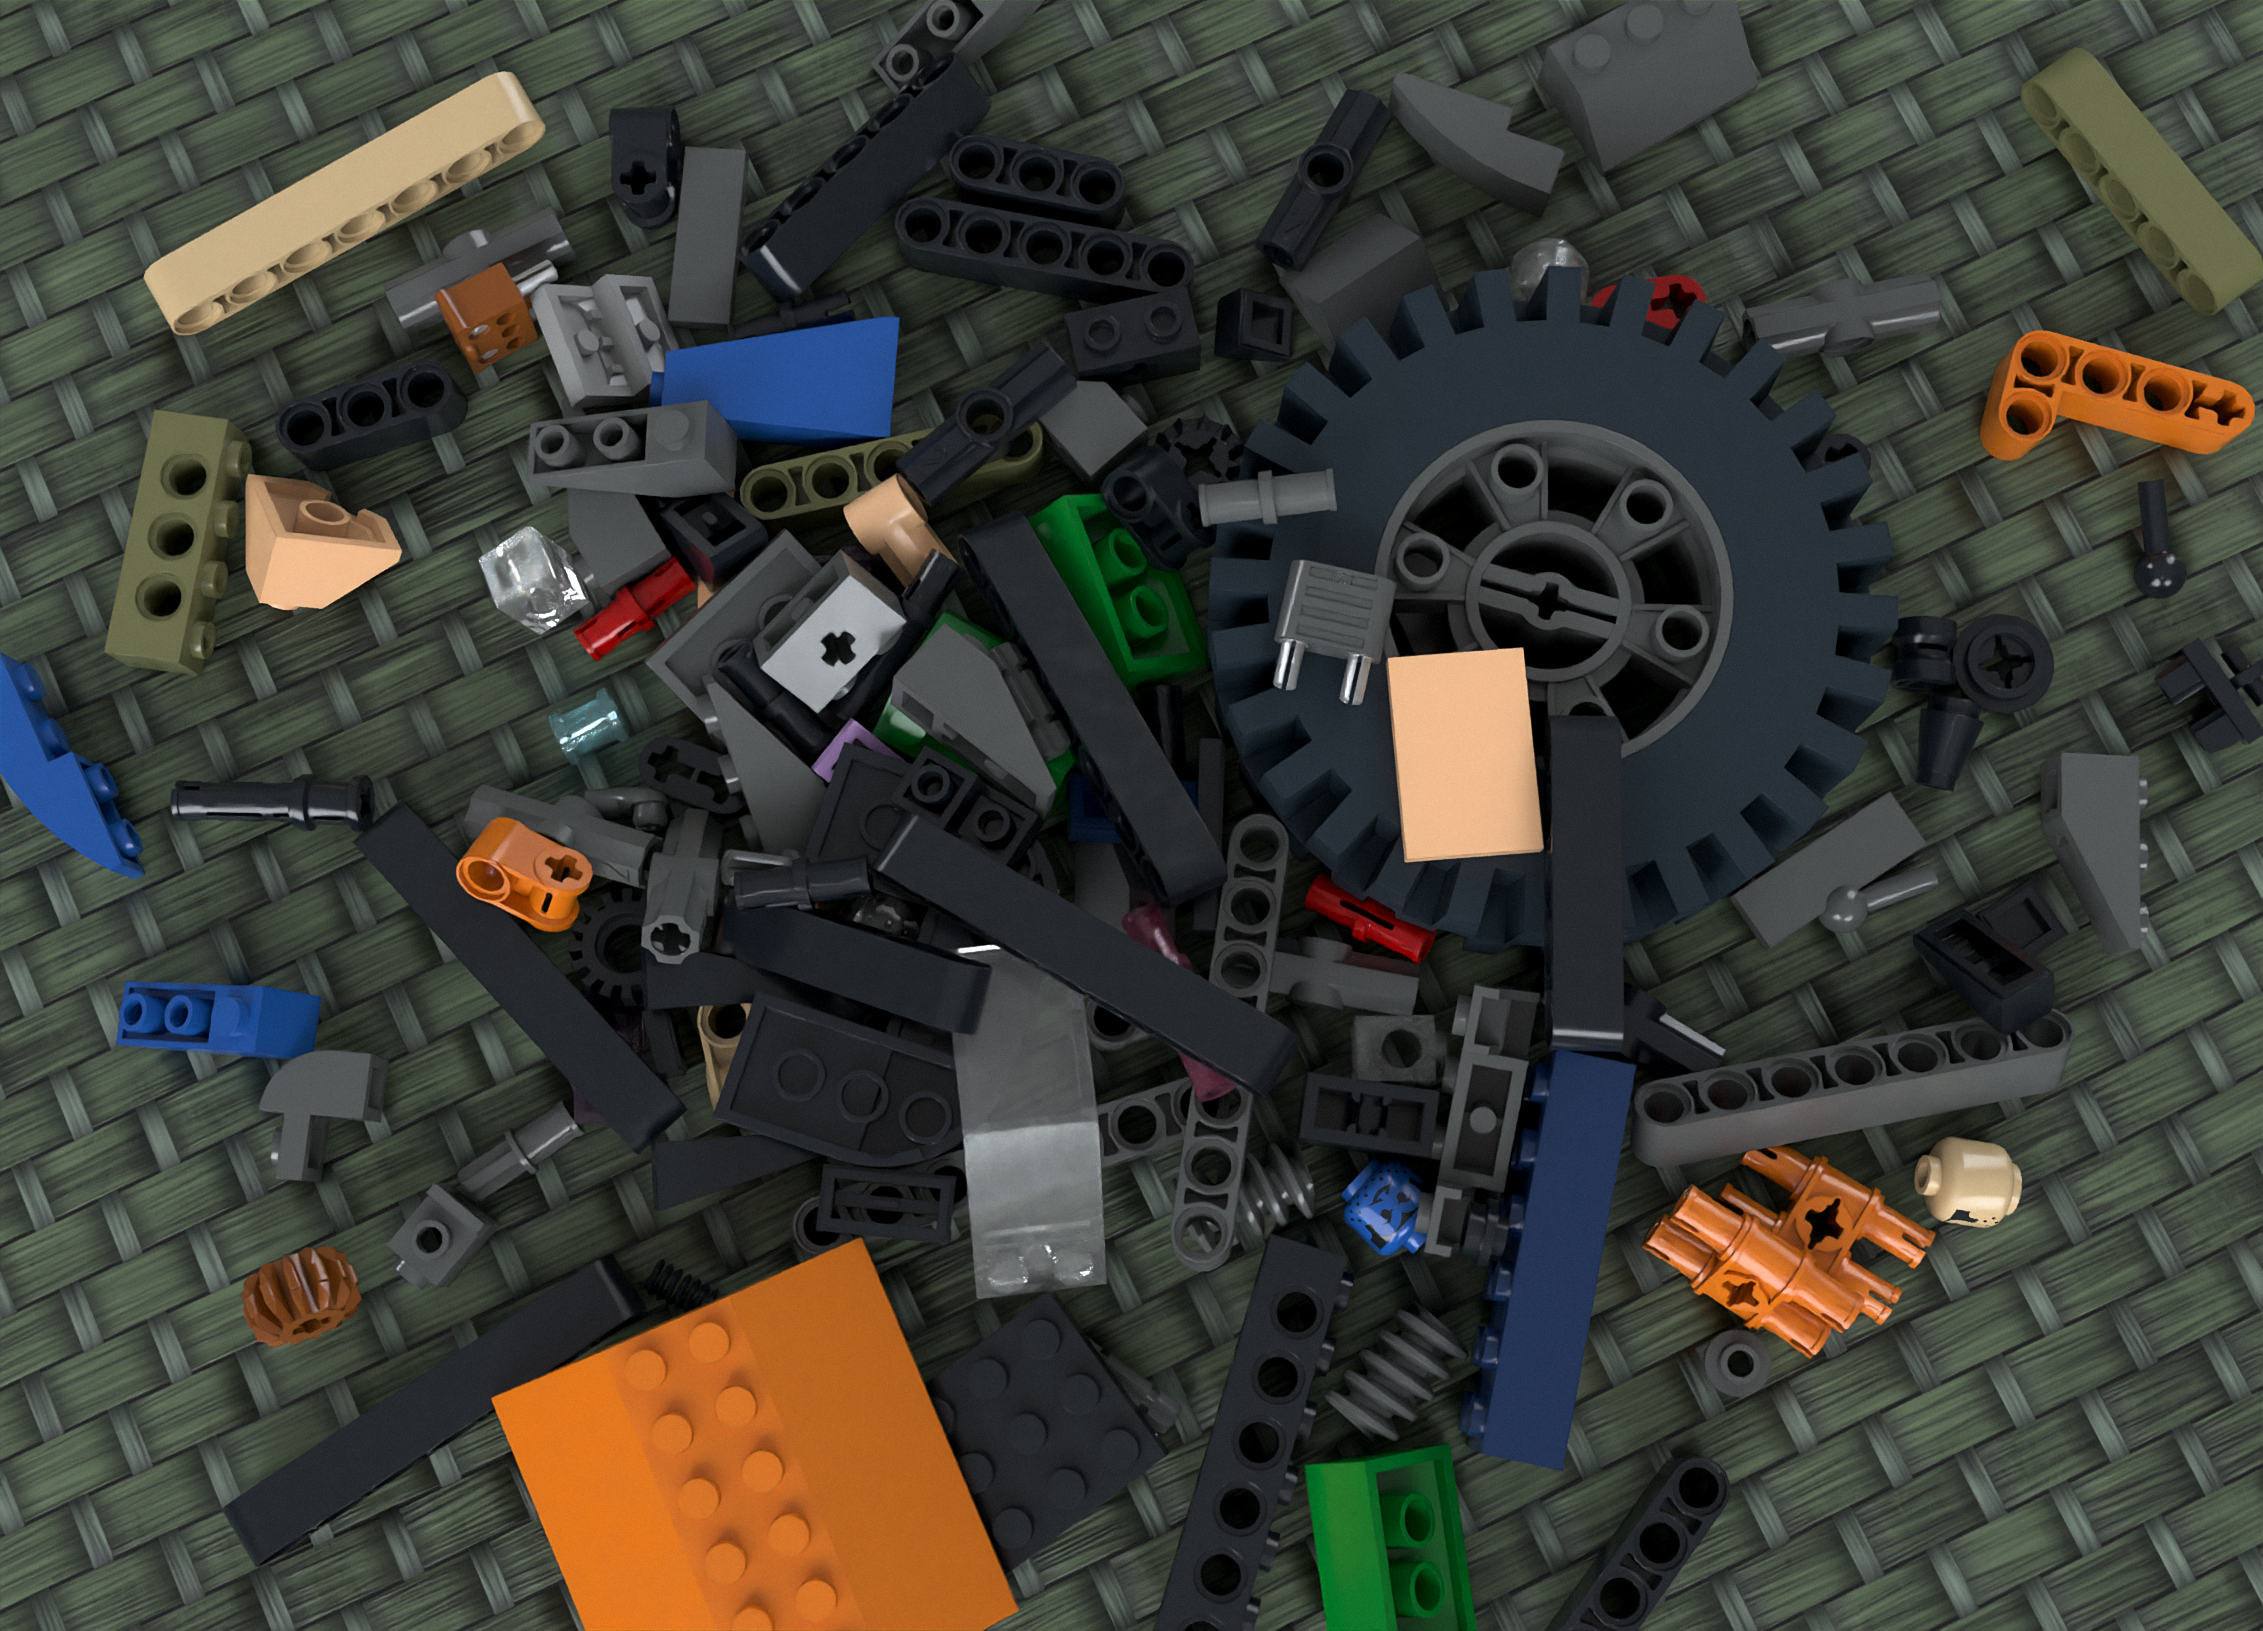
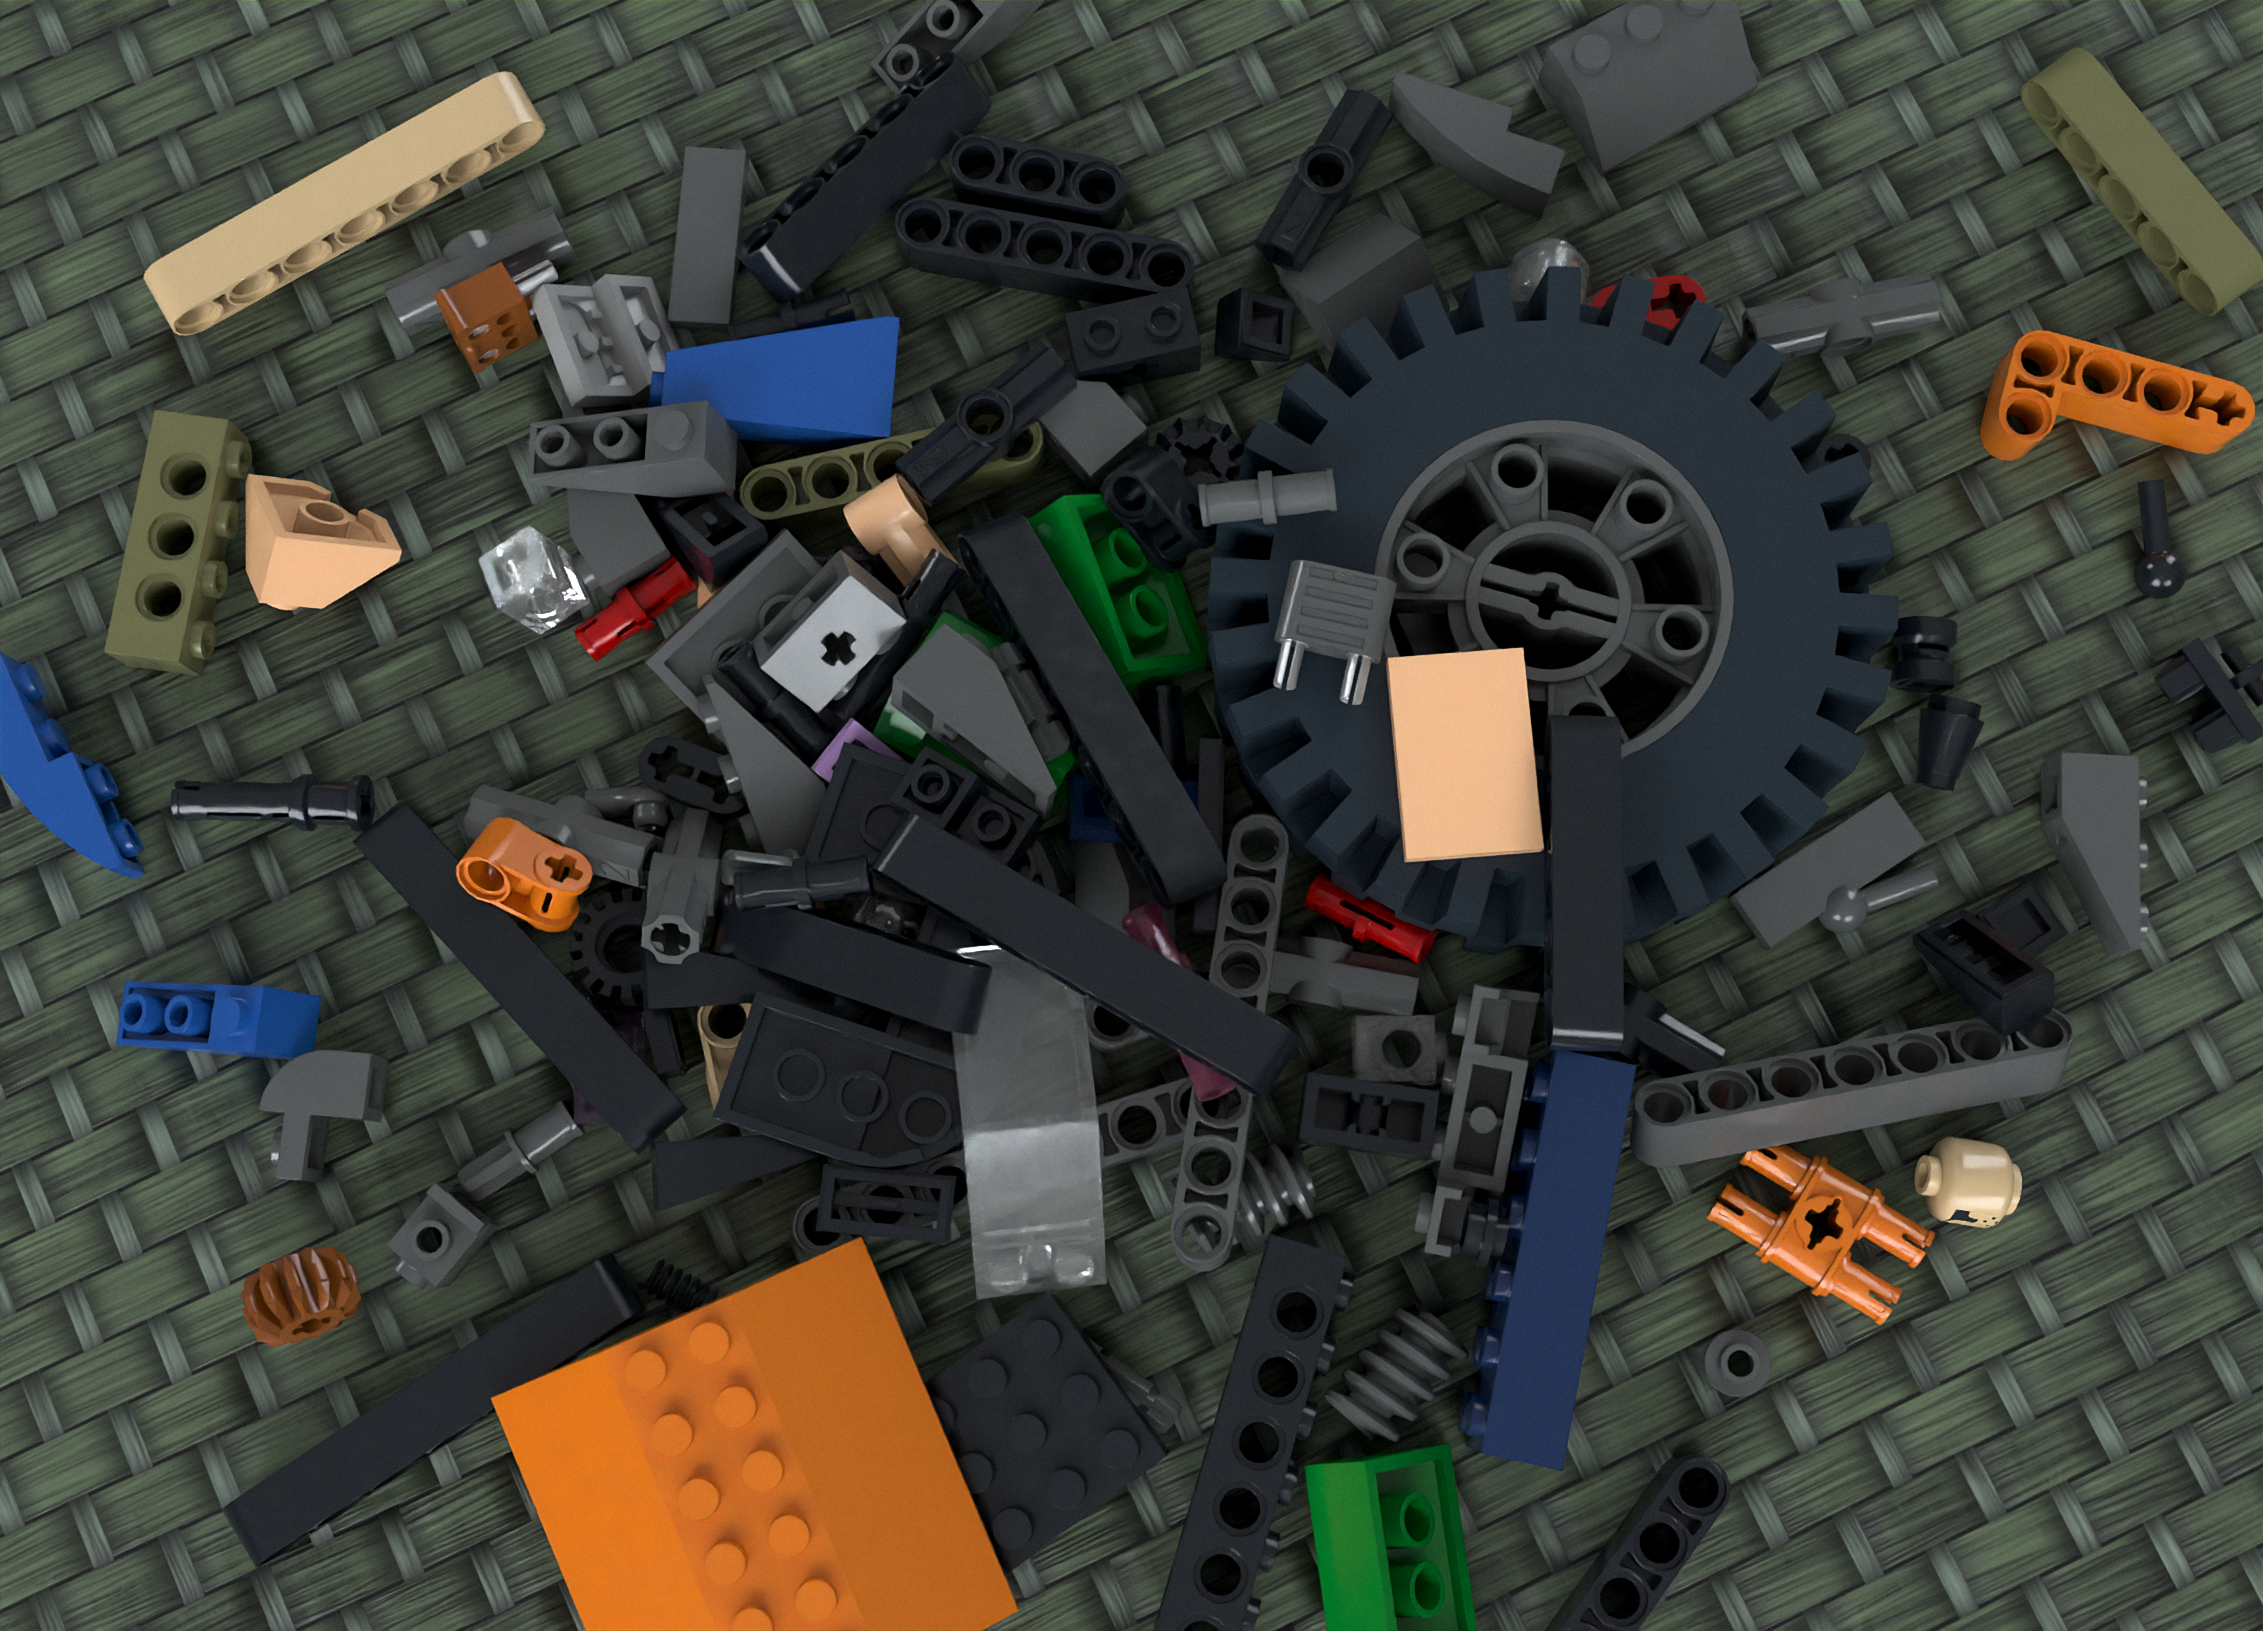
(345, 406): black beam -> none
(588, 726): clear light blue bush -> none
(645, 163): black piece -> none
(1385, 1206): blue head -> none
(1752, 1272): orange pin -> none
(2015, 640): black gear -> none

